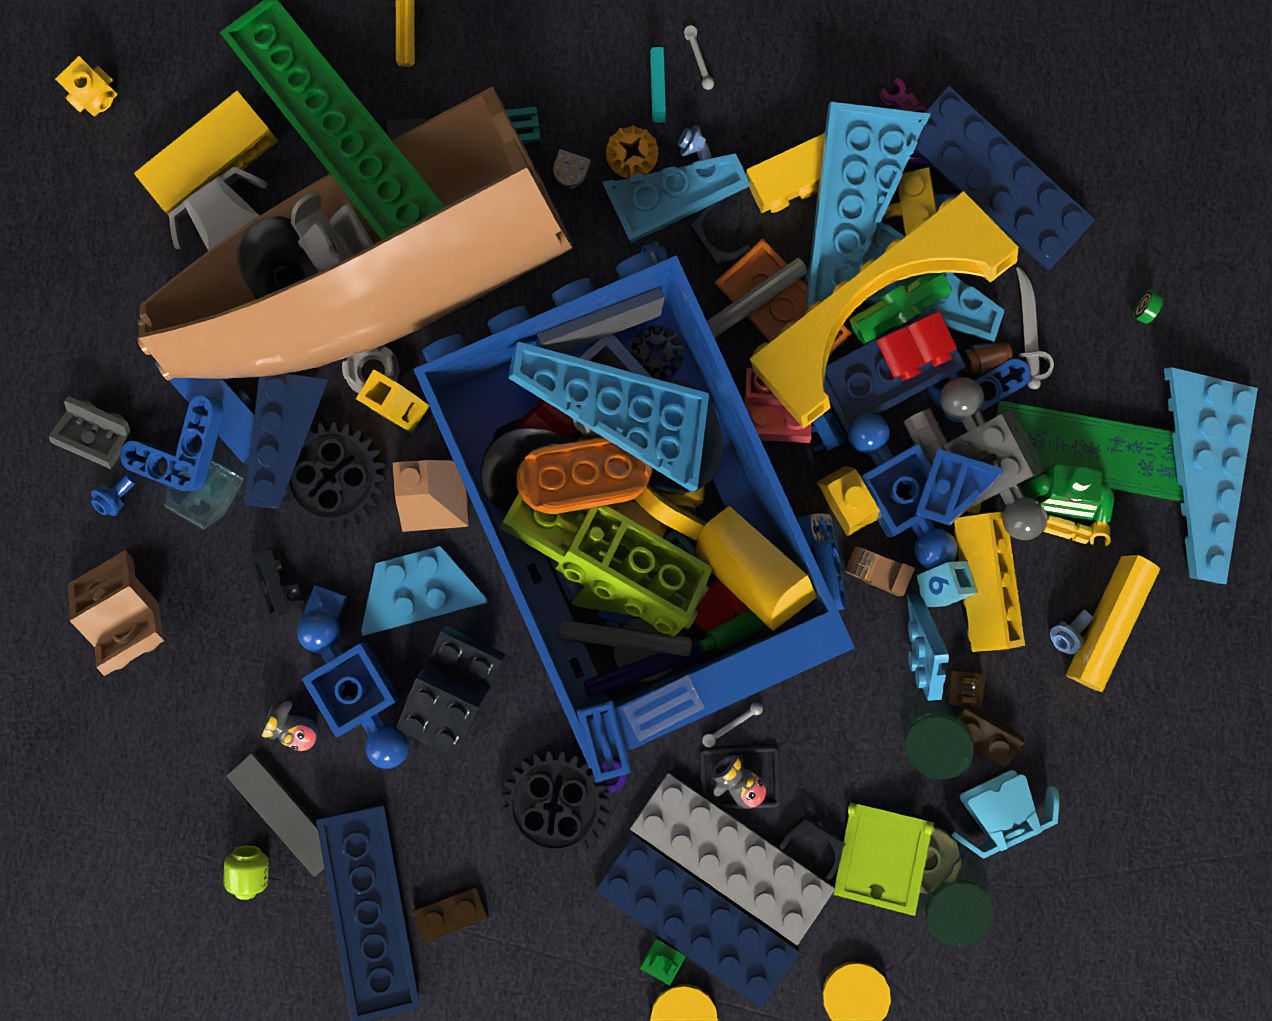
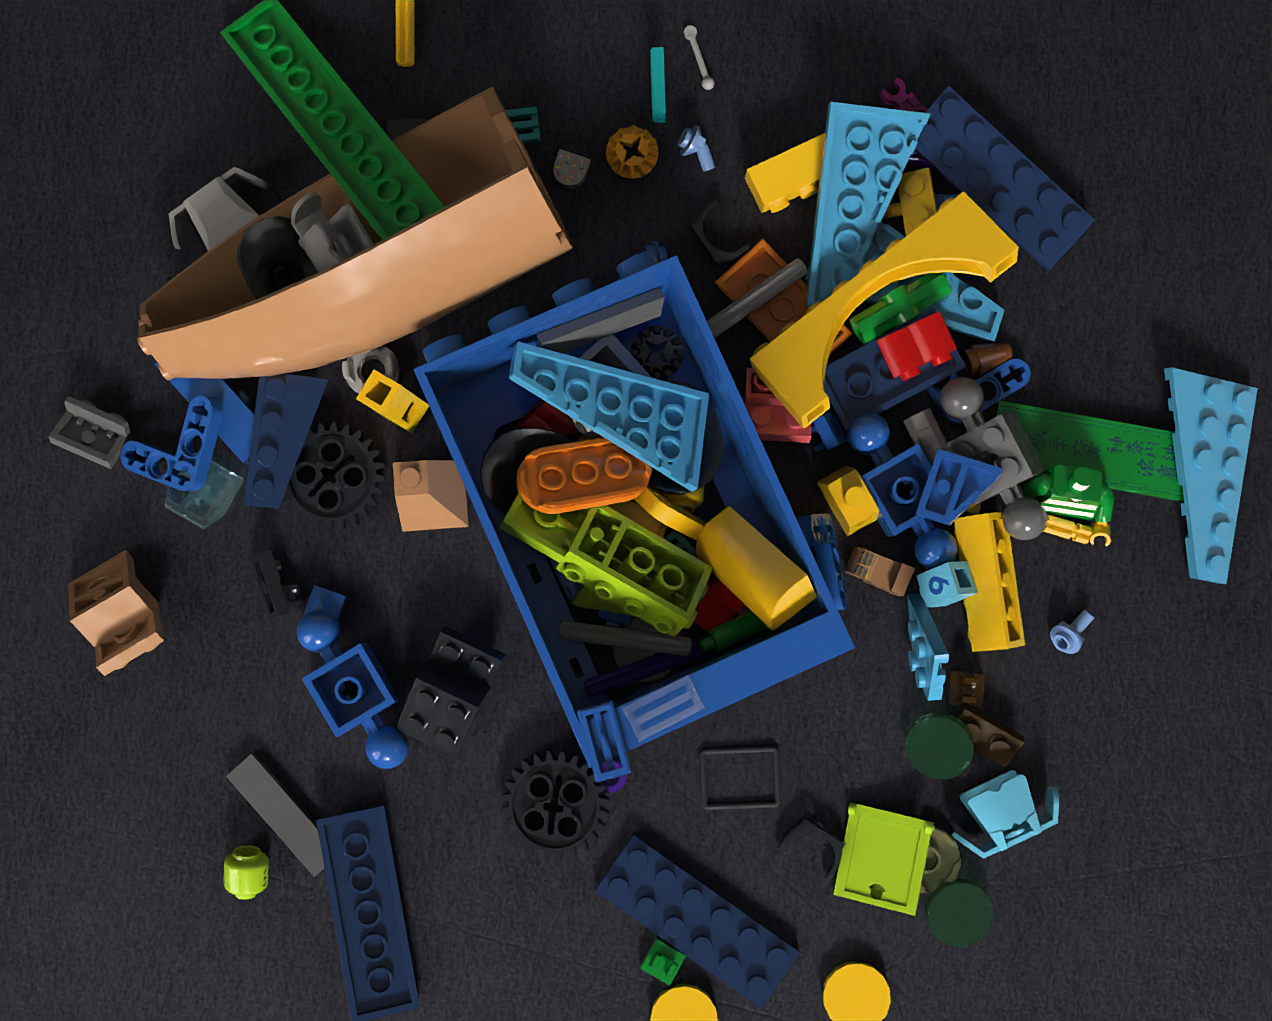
(87, 87): yellow brick -> none
(108, 500): blue plate -> none
(221, 140): yellow brick -> none
(292, 730): animal -> none
(417, 589): dark azure wing -> none
(450, 914): dark brown plate -> none
(667, 196): dark azure wing -> none
(710, 739): light grey hinge -> none
(732, 858): light grey plate -> none
(742, 783): dark grey animal -> none
(1032, 351): light grey sword -> none
(1113, 621): yellow brick -> none
(1148, 306): green tile -> none

